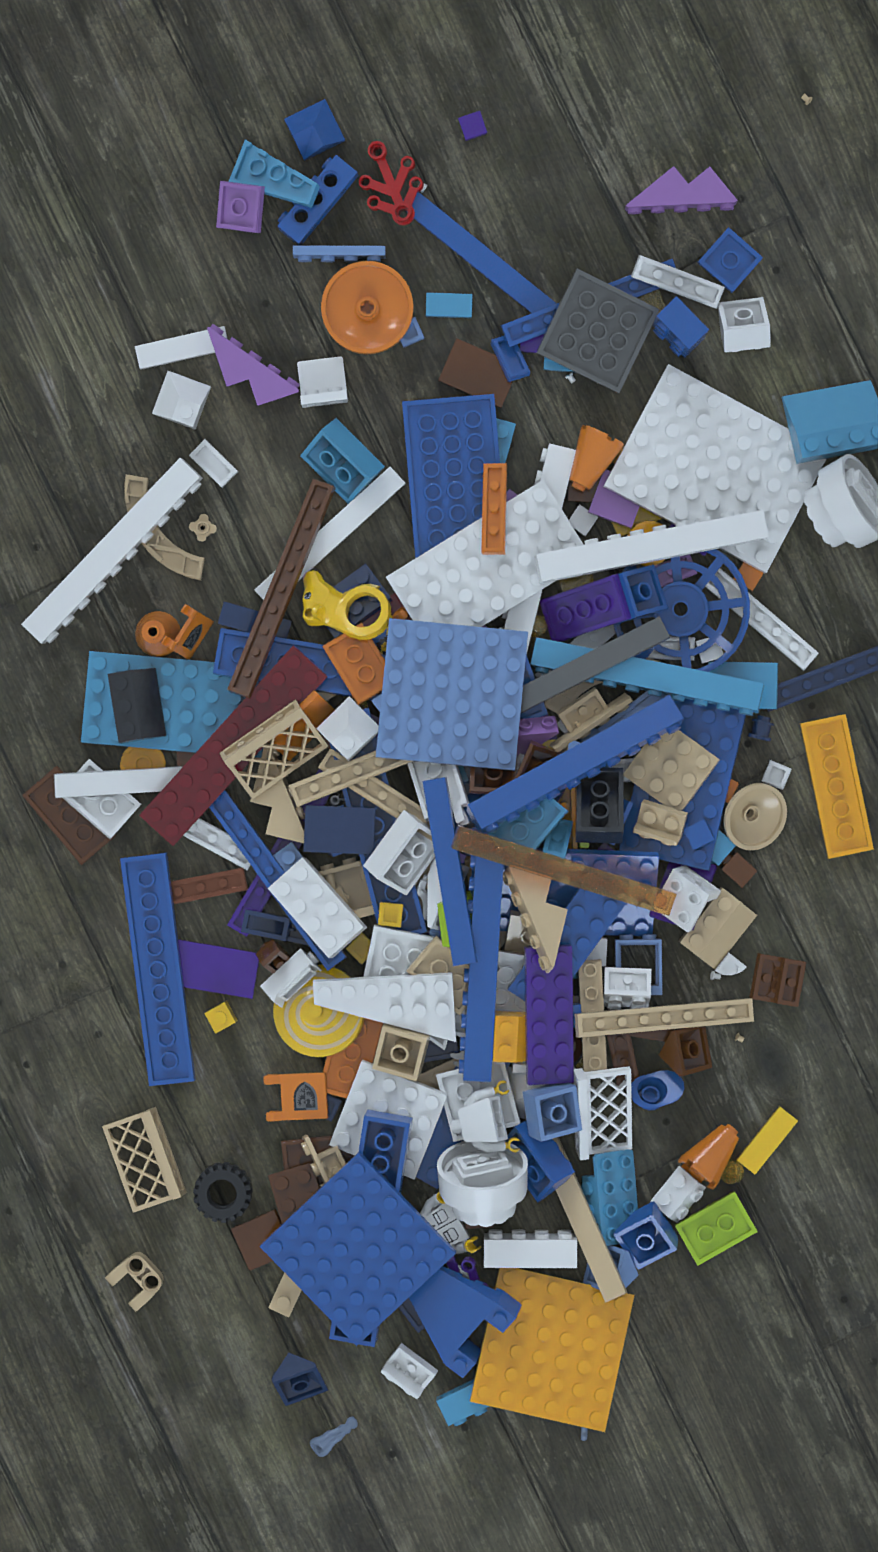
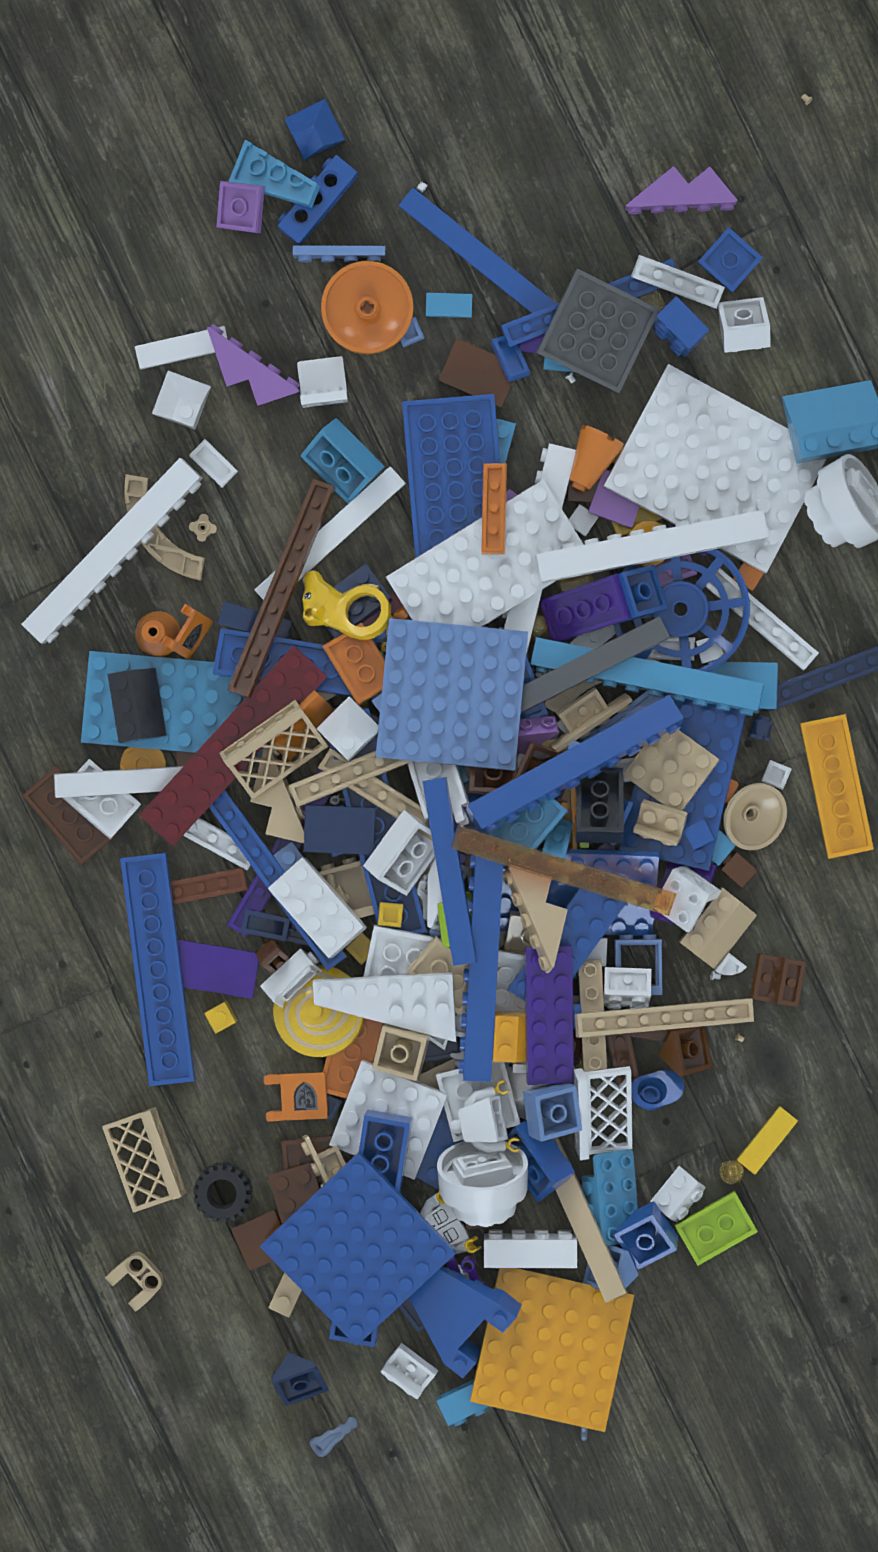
(393, 186): red plant -> none
(472, 125): dark purple tile -> none
(711, 1155): orange cone -> none

